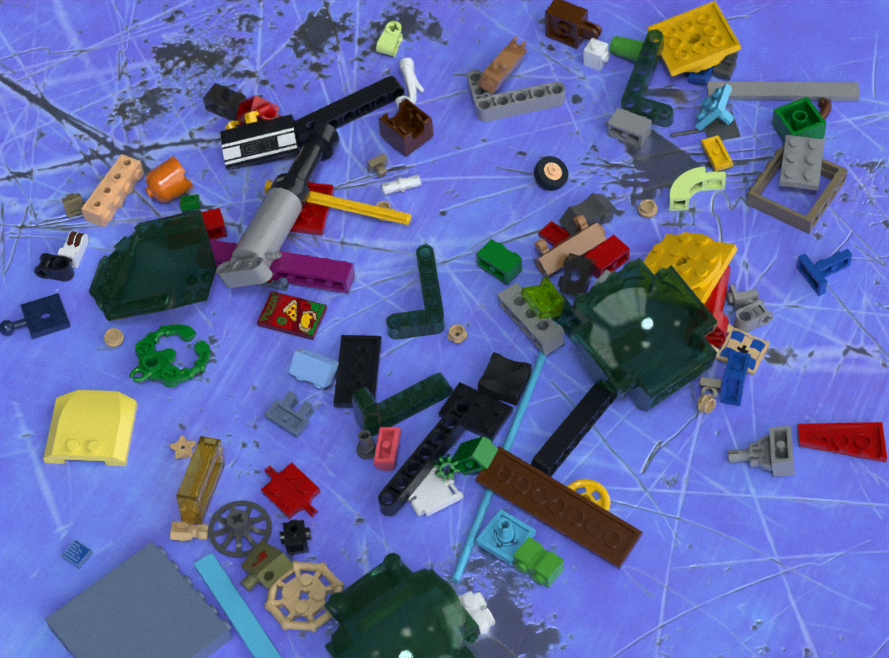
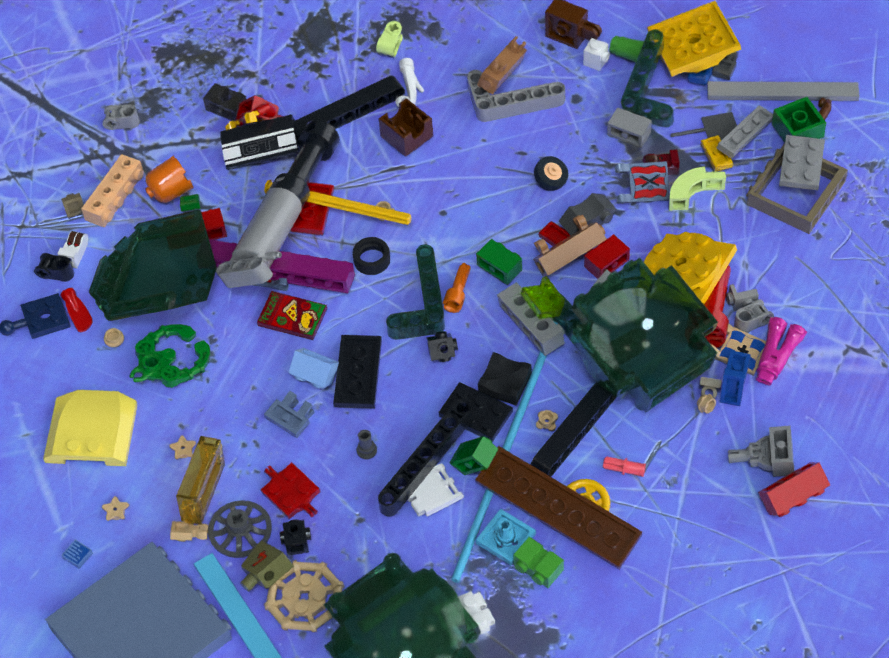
(77, 311): none -> red piece
(119, 513): none -> tan plate
(121, 116): none -> light grey piece
(371, 243): none -> black tyre
(377, 165): dark tan tile -> none
(387, 448): coral brick -> none
(400, 406): clear green beam -> none
(401, 184): white pin -> none
(440, 339): none -> black brick
(443, 461): green gear -> none
(455, 296): none -> orange piece
(457, 329): tan plate -> none
(547, 415): none -> tan plate
(584, 266): clear smoke brick -> none
(624, 466): none -> coral axle
(646, 181): none -> flag
(647, 208): tan plate -> none
(672, 161): none -> dark red leg
(714, 108): medium azure plate -> none
(745, 132): none -> light grey plate
(773, 360): none -> dark pink piece
(794, 489): none -> brick
(816, 273): blue bracket -> none
(851, 439): red wing -> none

